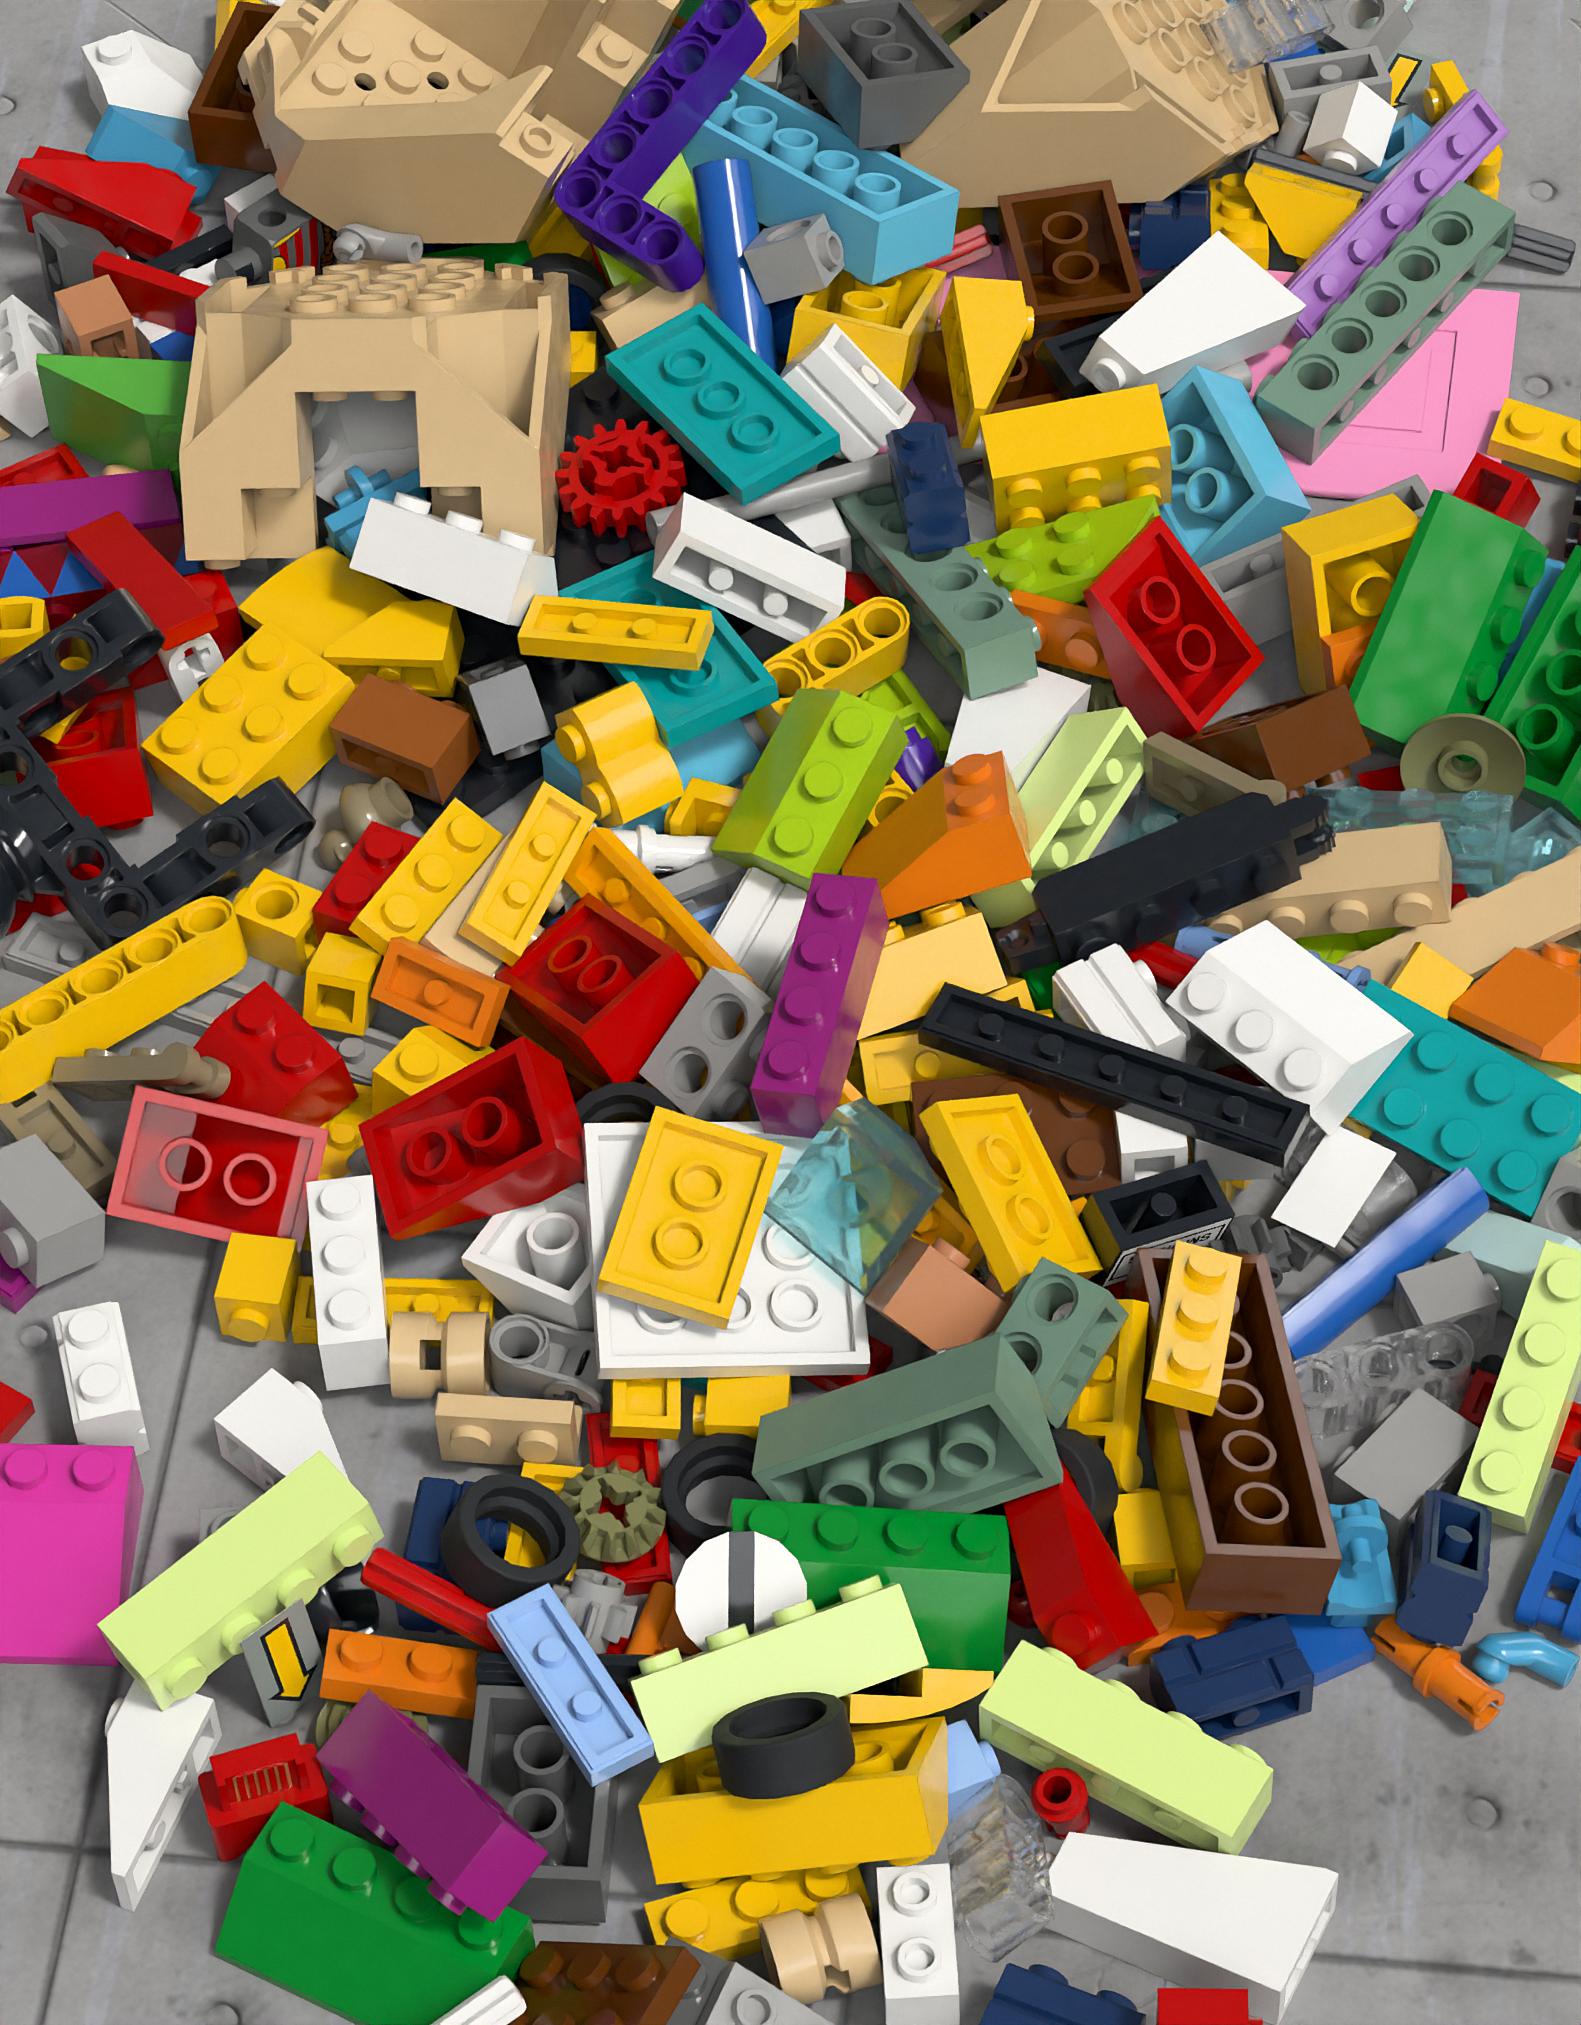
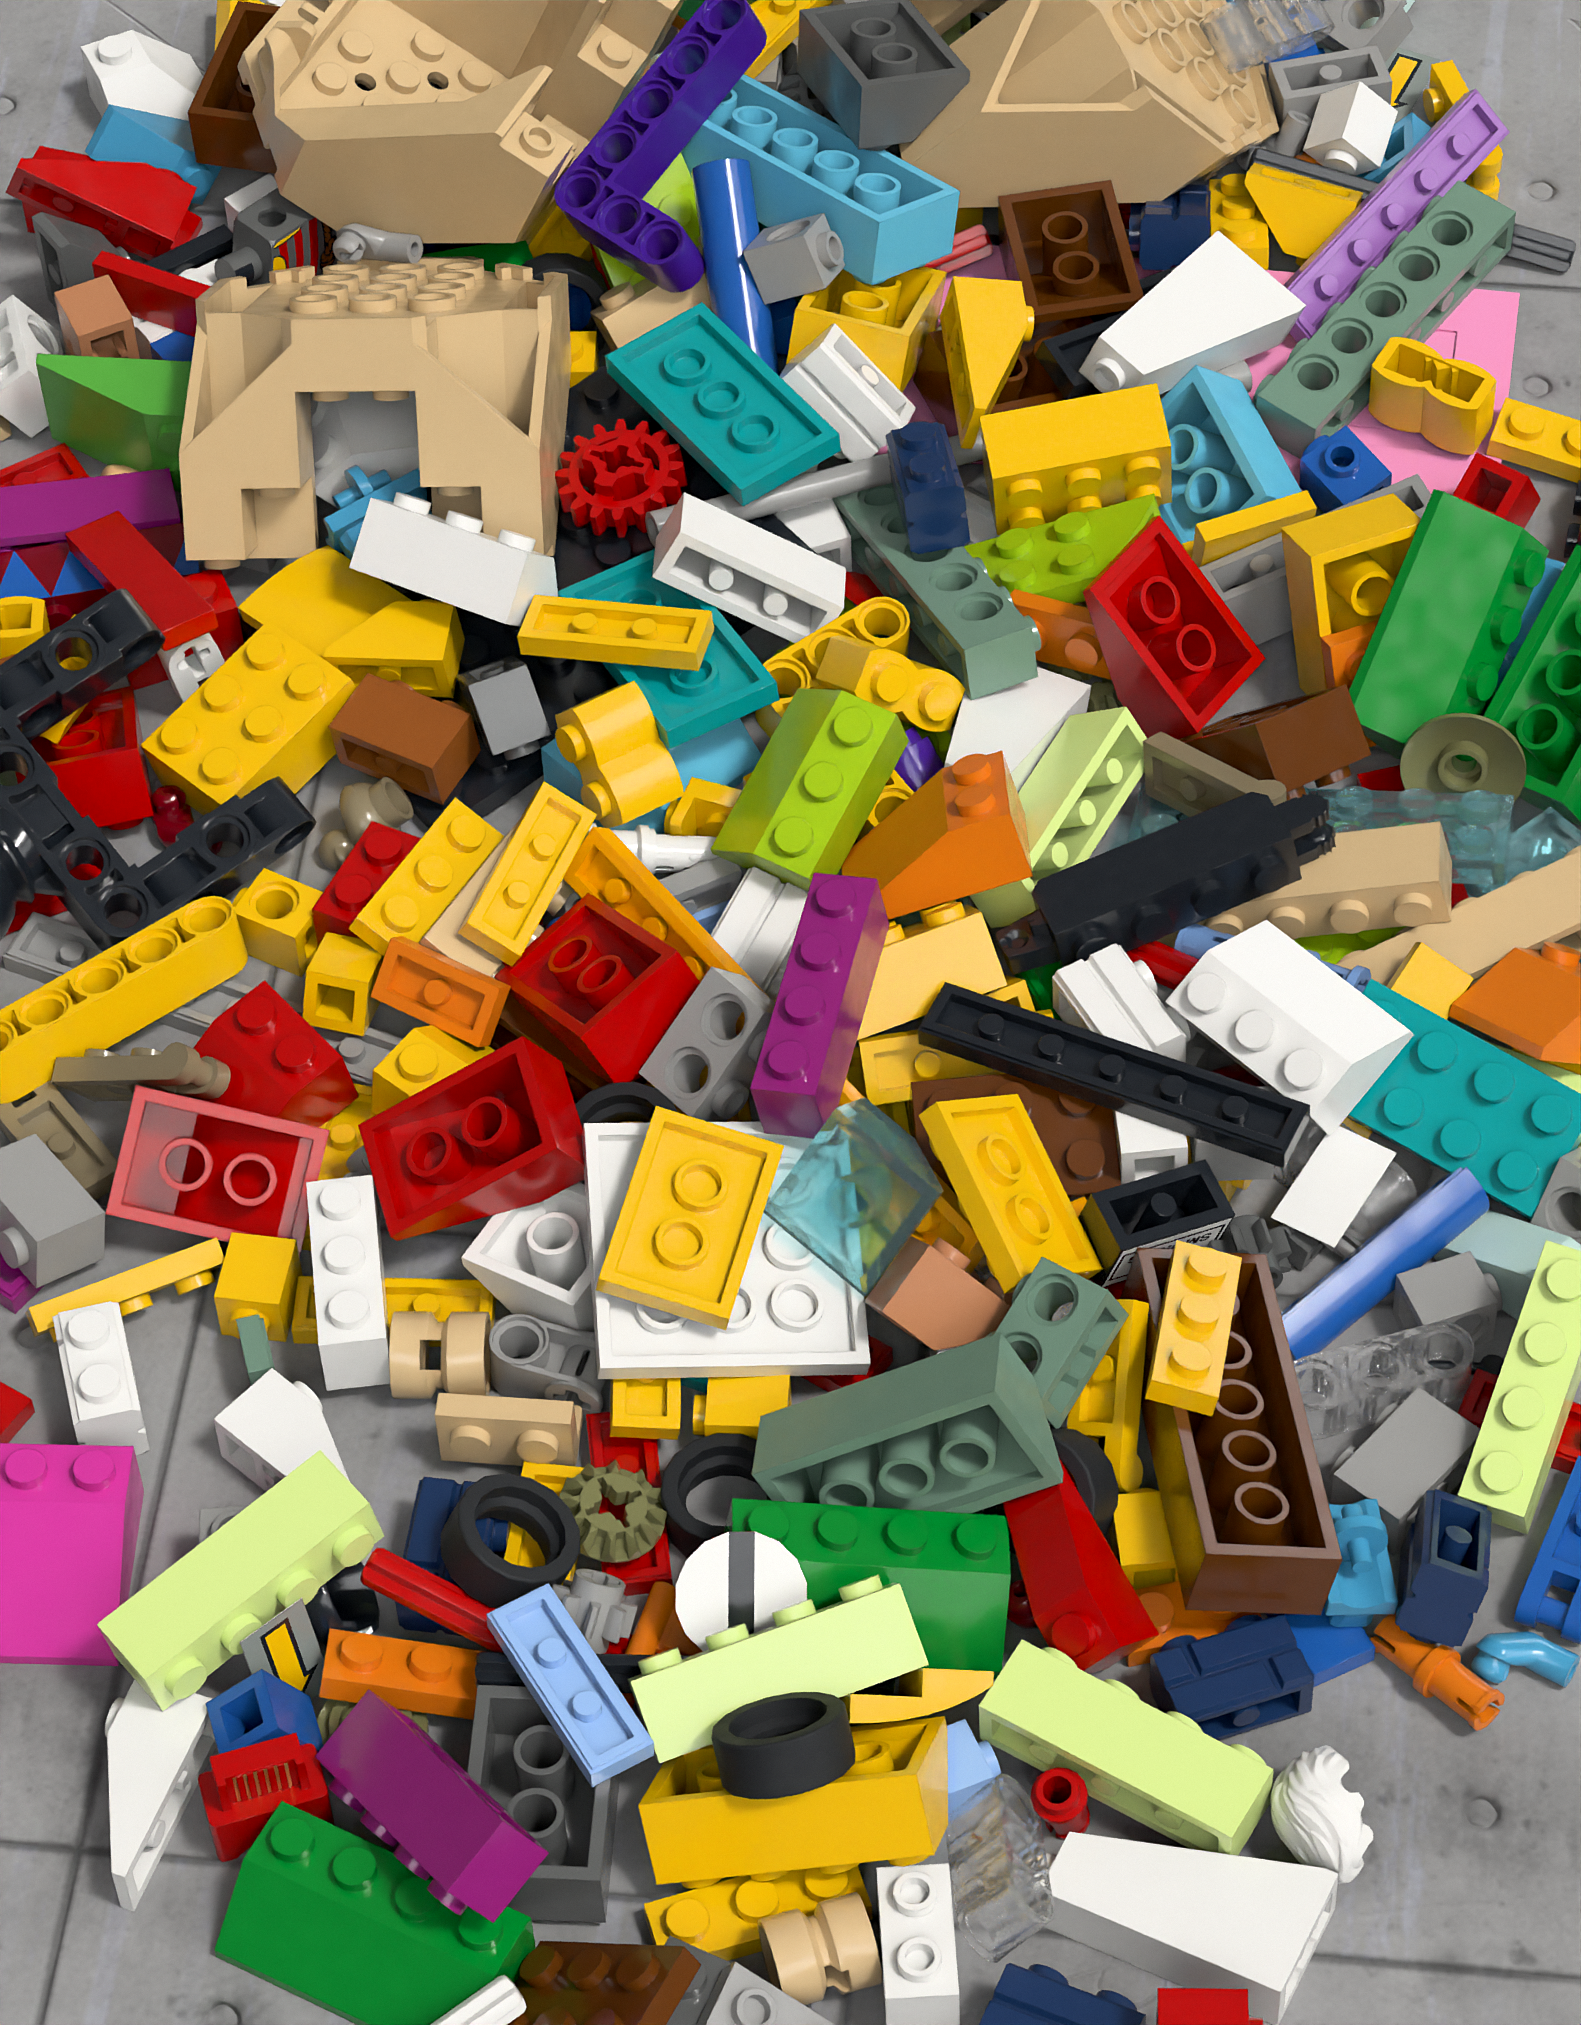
(173, 815): none -> dark red arm
(185, 1270): none -> yellow plate
(255, 1347): none -> sand green tile
(260, 1711): none -> blue brick
(891, 681): none -> yellow brick
(1246, 527): none -> yellow slope
(1319, 1815): none -> white hair
(1340, 470): none -> blue brick
(1432, 395): none -> yellow brick

